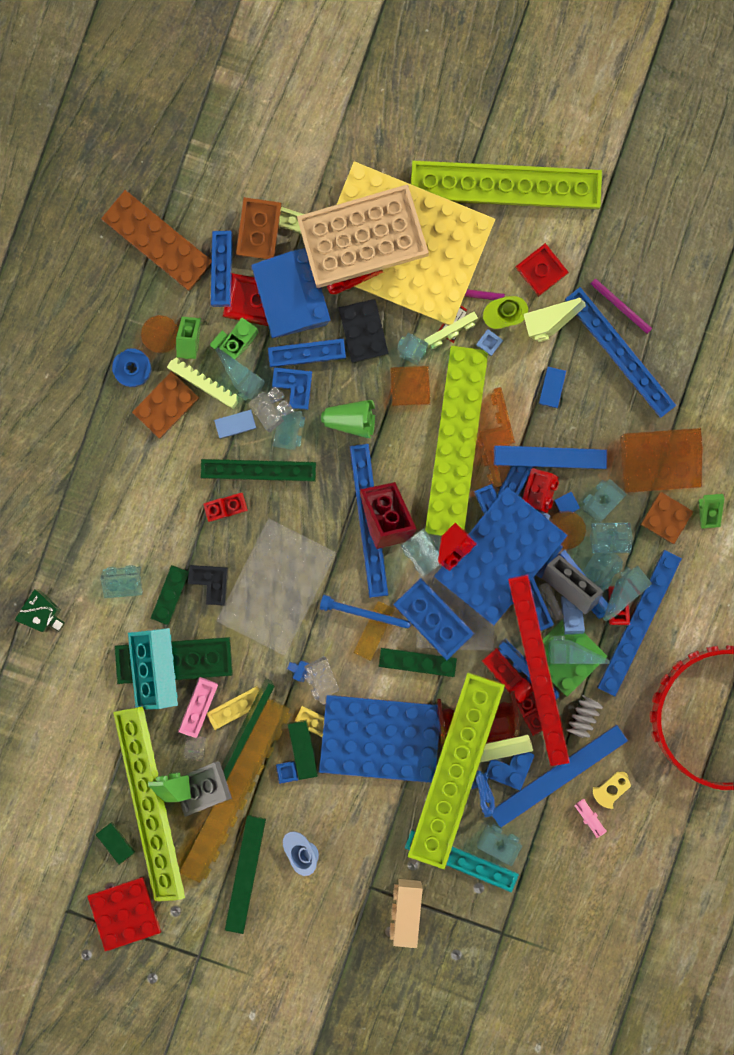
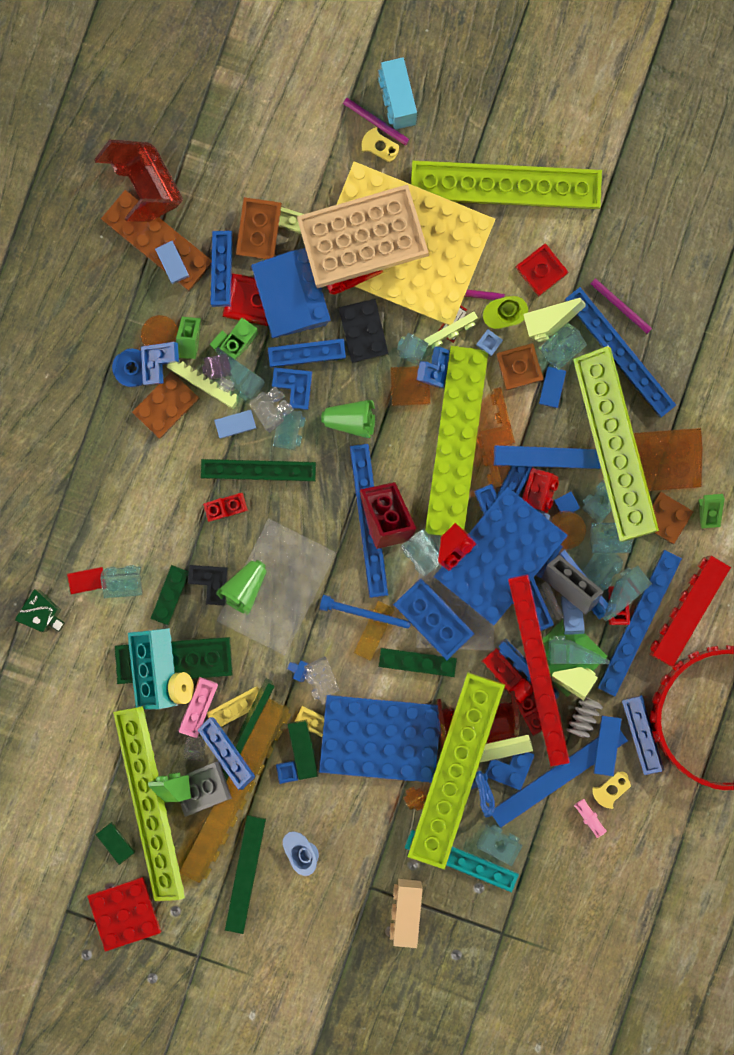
(85, 580): none -> red sticker
(148, 175): none -> clear red windscreen
(153, 358): none -> plate
(172, 262): none -> medium blue tile
(180, 688): none -> light yellow piece
(217, 367): none -> clear purple brick
(226, 384): none -> clear plate
(226, 753): none -> plate
(244, 587): none -> bright green cone
(371, 138): none -> light yellow piece
(376, 121): none -> magenta bar
(397, 93): none -> medium azure brick
(415, 798): none -> clear orange gear
(435, 373): none -> blue plate
(519, 366): none -> dark orange plate
(563, 346): none -> clear light blue brick
(576, 680): none -> yellowish green slope
(607, 745): none -> blue tile
(615, 444): none -> lime plate
(642, 735): none -> plate
(689, 611): none -> red brick

